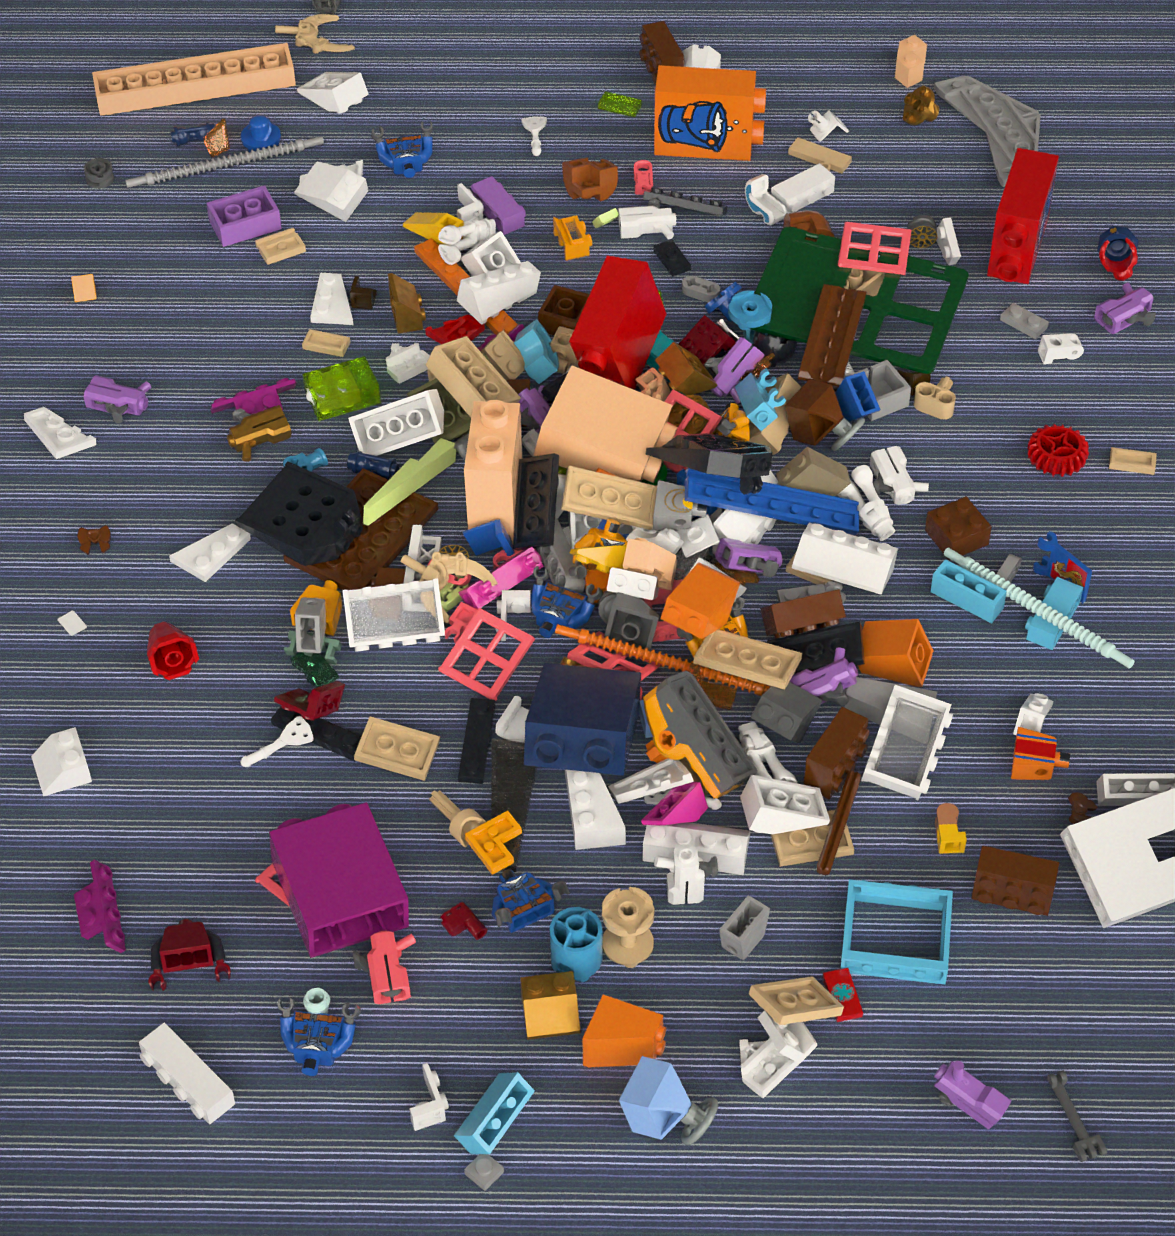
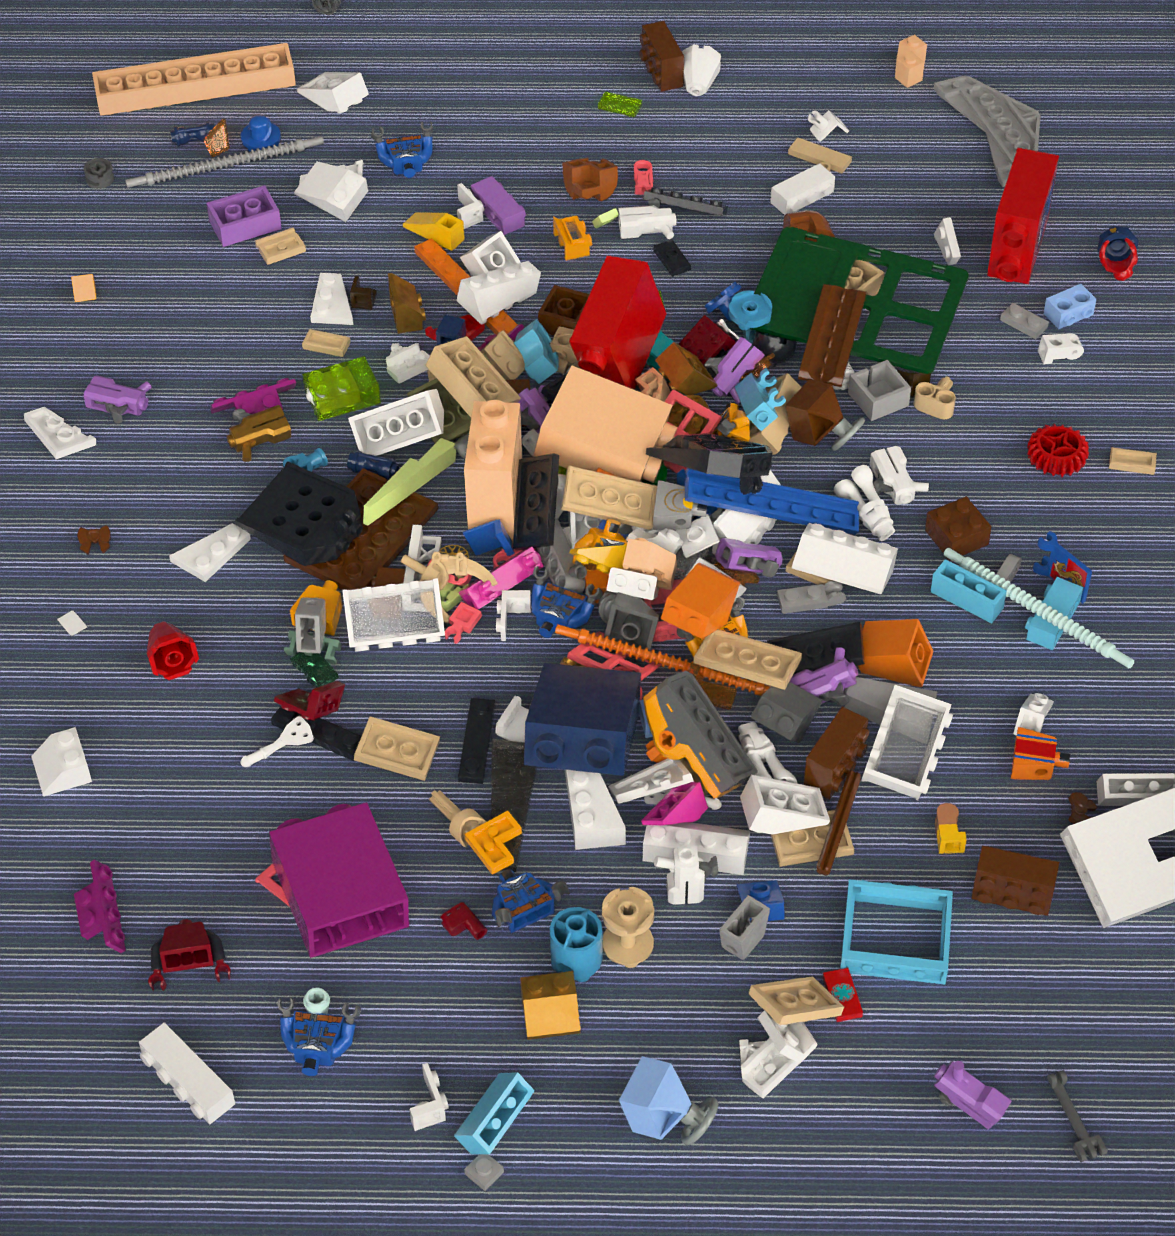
(308, 32): tan bar -> none
(383, 967): coral piece -> none
(450, 329): none -> dark blue brick
(465, 642): coral window -> none
(472, 232): white piece -> none
(534, 125): white piece -> none
(622, 1034): orange slope -> none
(700, 288): light grey beam -> none
(707, 113): orange brick -> none
(762, 202): white animal -> none
(766, 893): none -> blue piece
(803, 614): reddish brown brick -> none
(814, 473): dark tan brick -> none
(856, 397): blue torso -> none
(874, 248): coral window -> none
(920, 106): pearl gold plate -> none
(922, 229): dark grey wheel -> none
(1069, 306): none -> light blue brick
(1126, 310): medium lavender piece -> none

